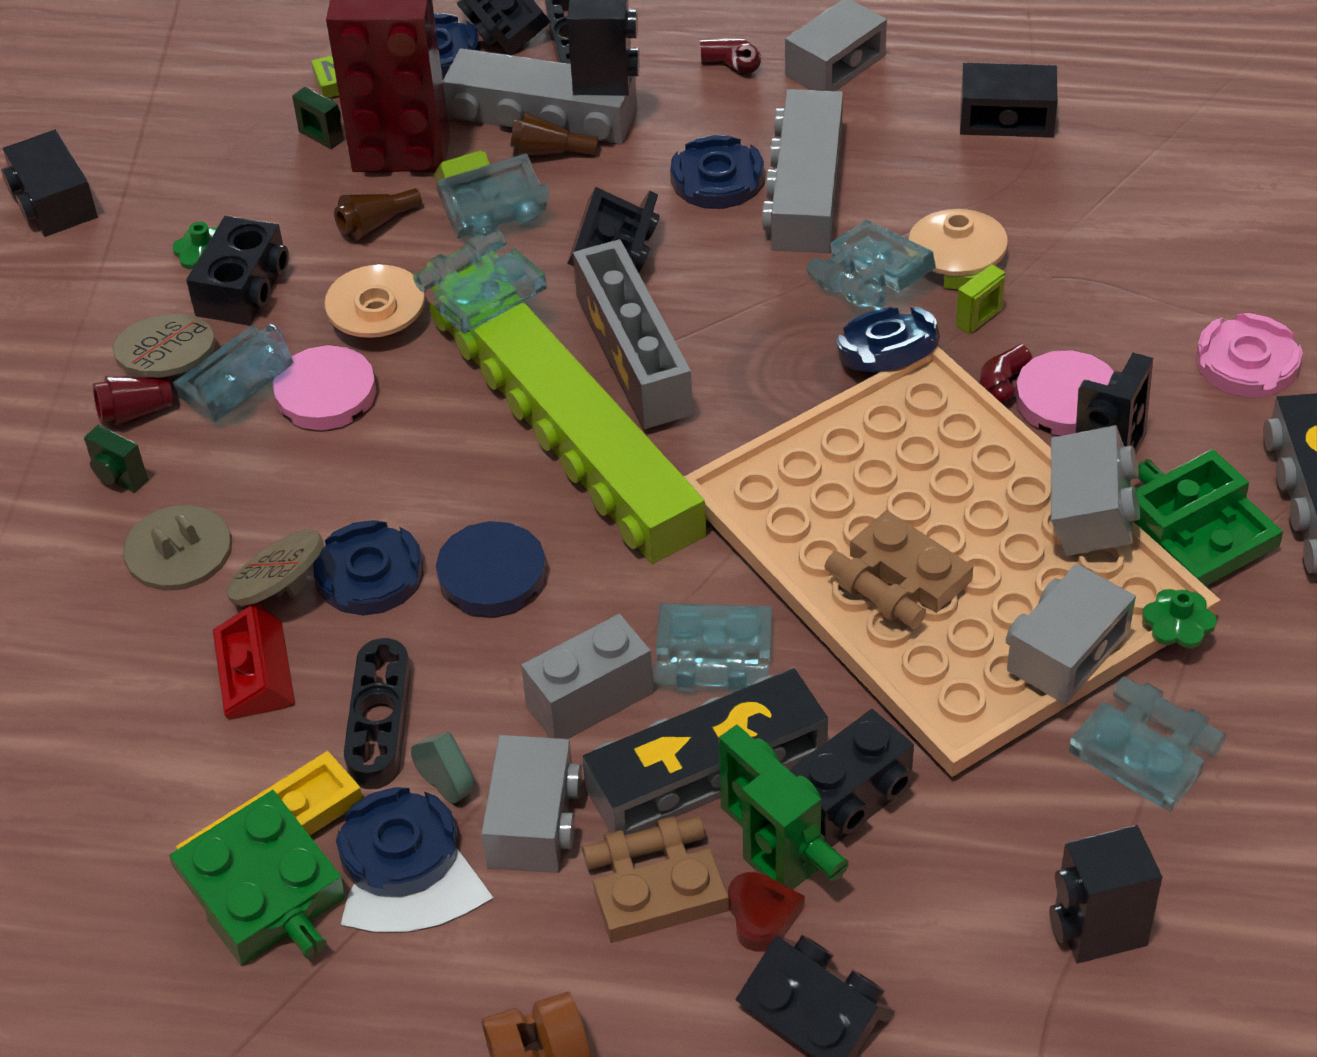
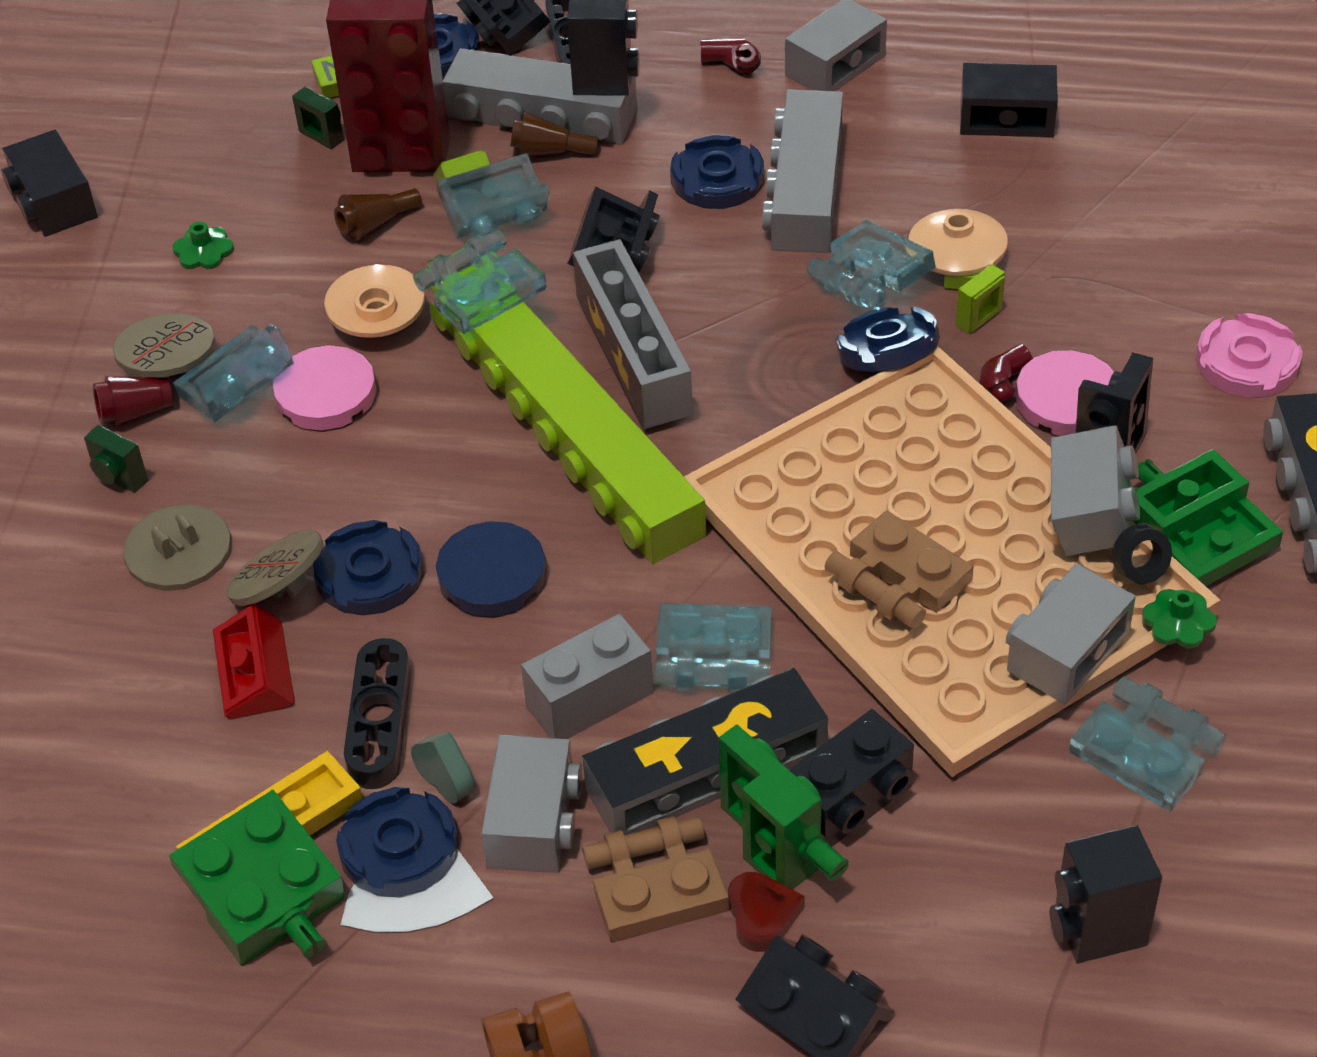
(237, 270): black brick -> none
(1159, 560): none -> black piece

